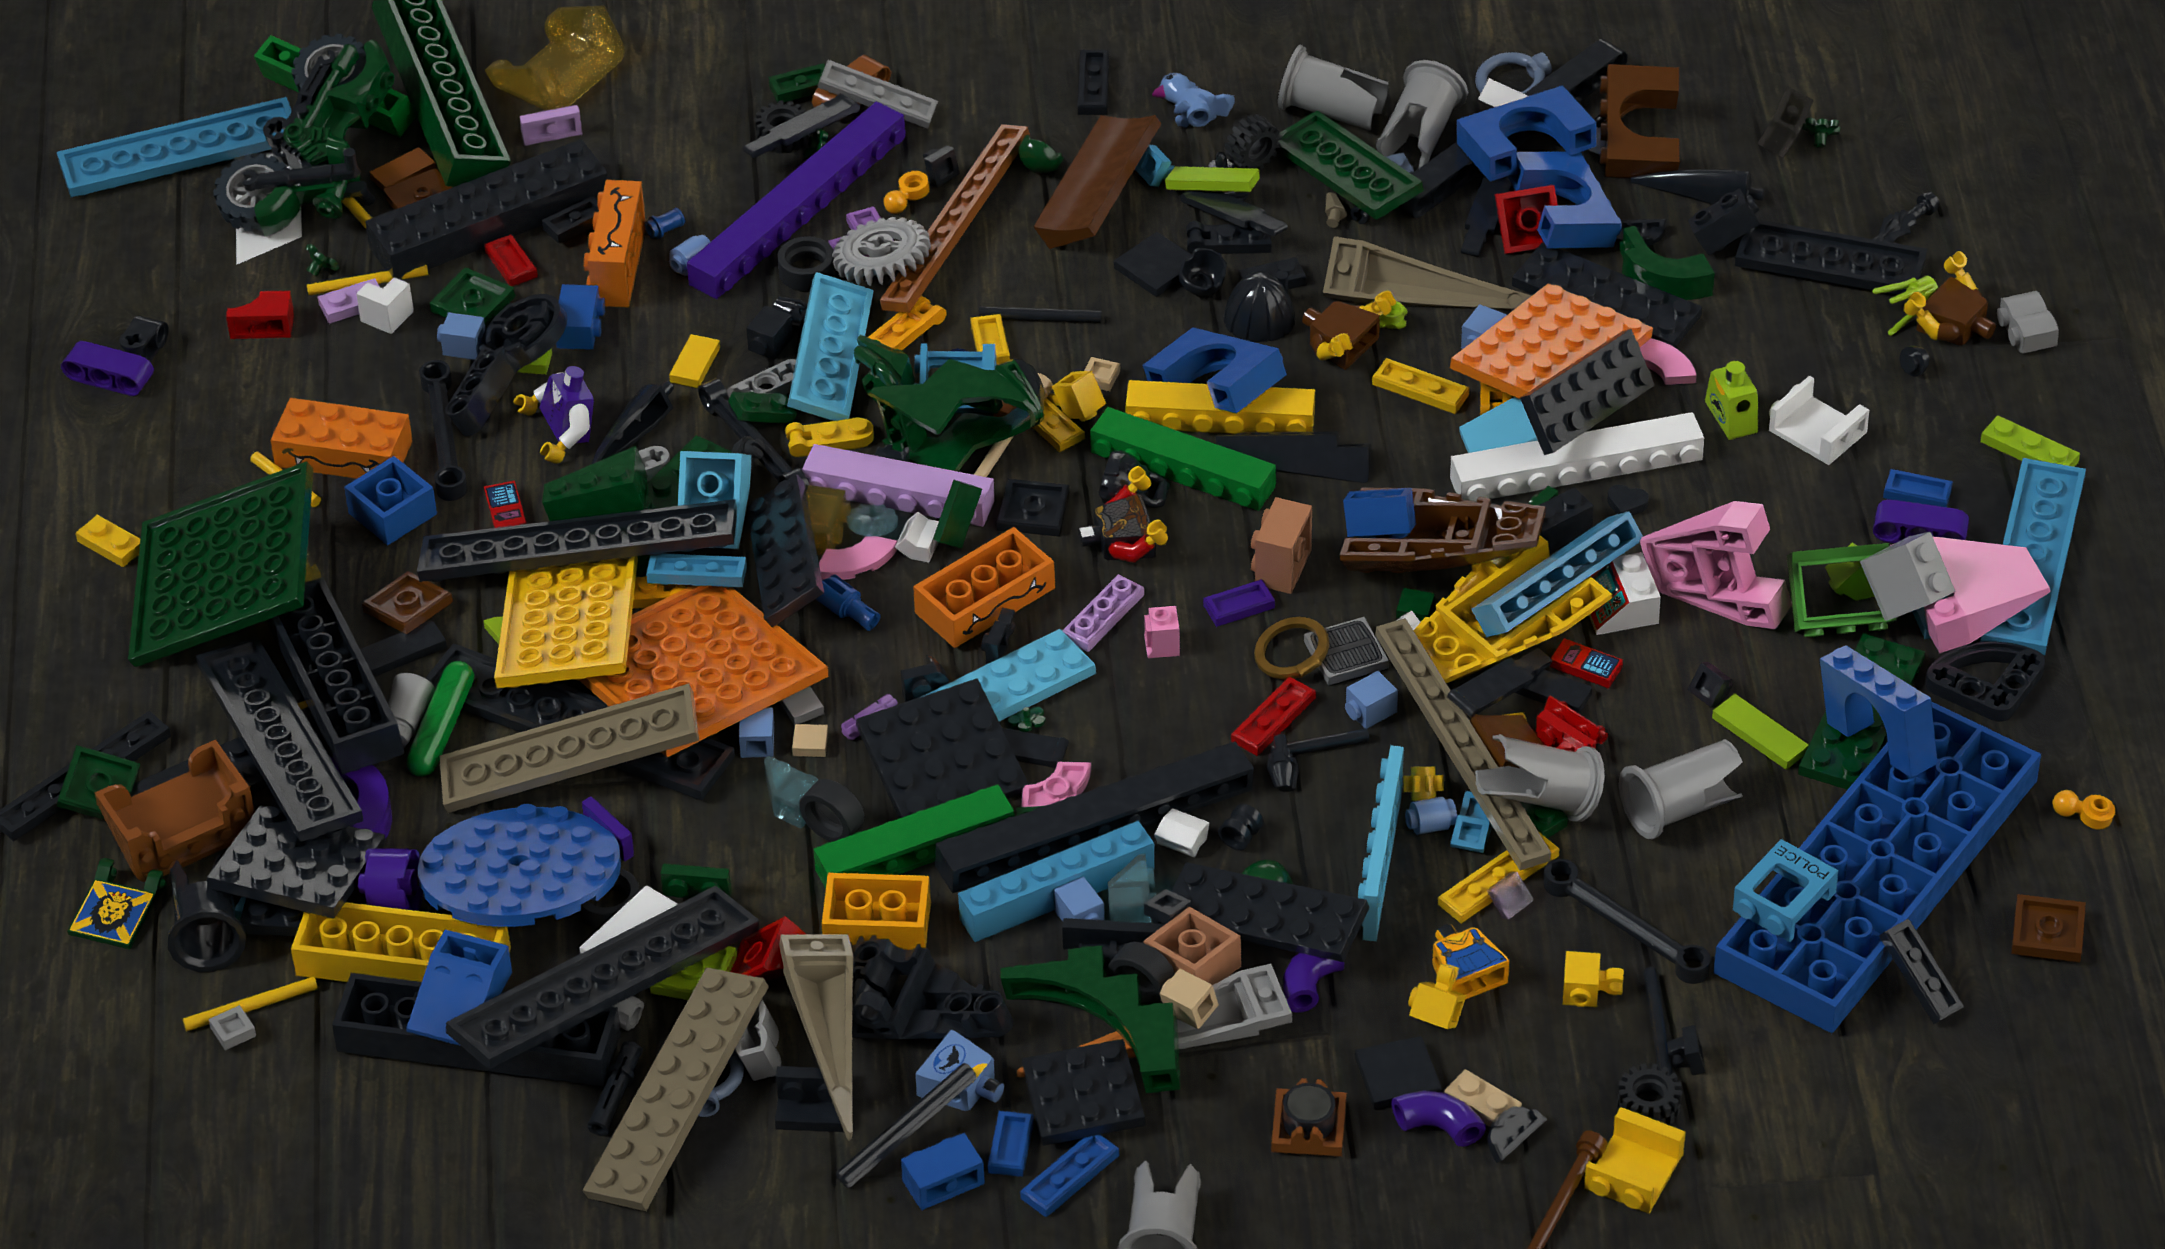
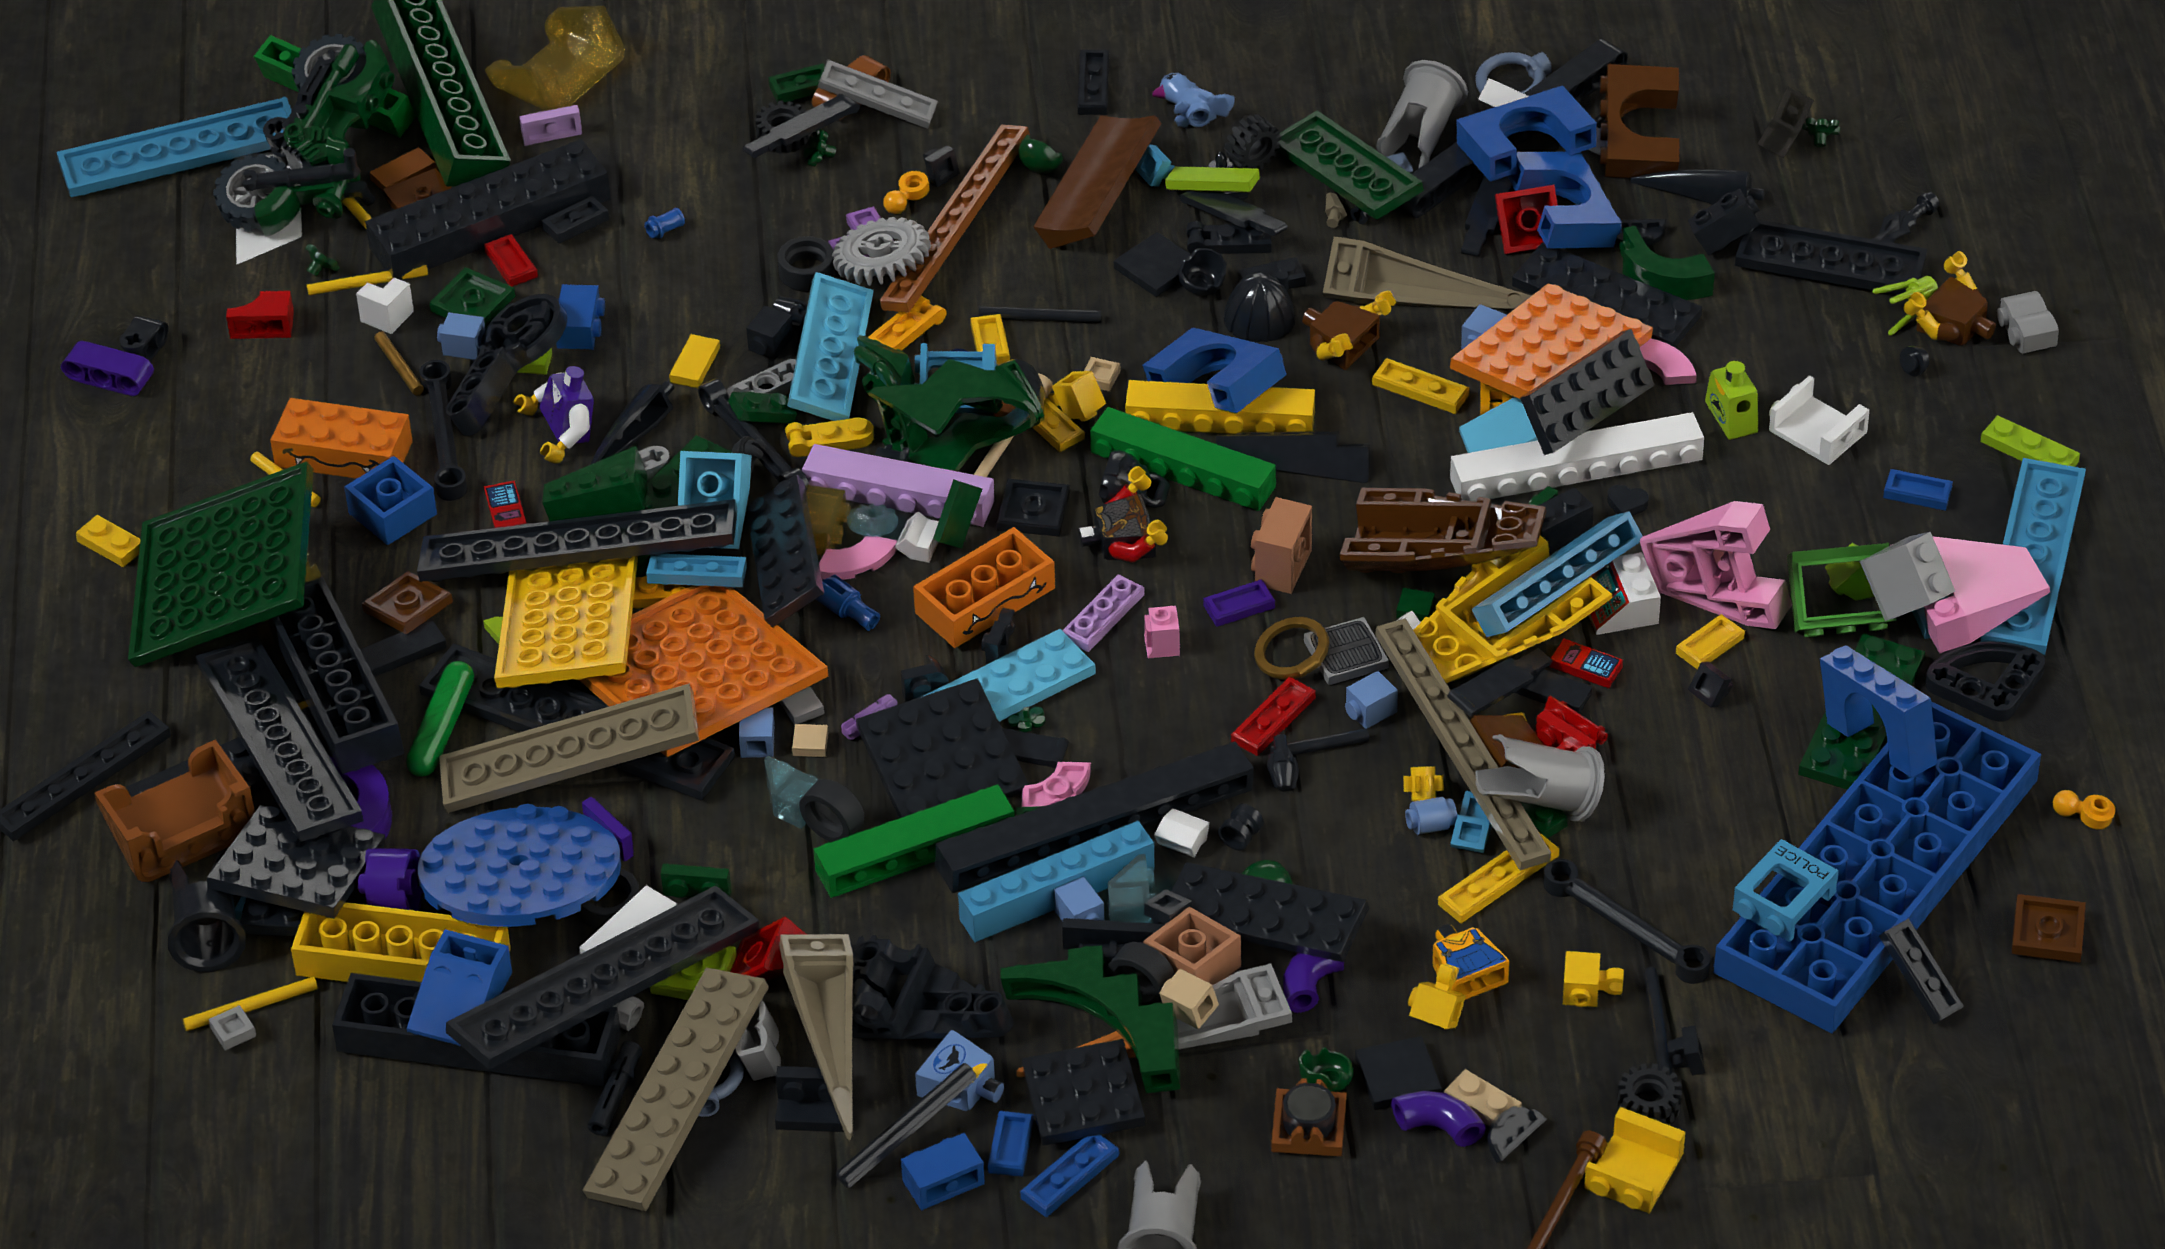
(93, 772): dark green tile -> none
(115, 911): flag -> none
(342, 302): lavender plate -> none
(399, 363): none -> pearl gold bar
(409, 702): light grey plant -> none
(616, 241): orange brick -> none
(685, 251): medium blue brick -> none
(795, 200): dark purple brick -> none
(879, 906): light orange brick -> none
(1331, 90): light grey piece -> none
(1331, 1067): none -> dark green hair
(1379, 513): blue brick -> none
(1381, 840): medium azure plate -> none
(1395, 318): lime plate -> none
(1510, 895): plate -> none
(1678, 787): light grey piece -> none
(1710, 641): none -> yellow tile
(1760, 731): lime tile -> none
(1902, 519): dark purple beam -> none

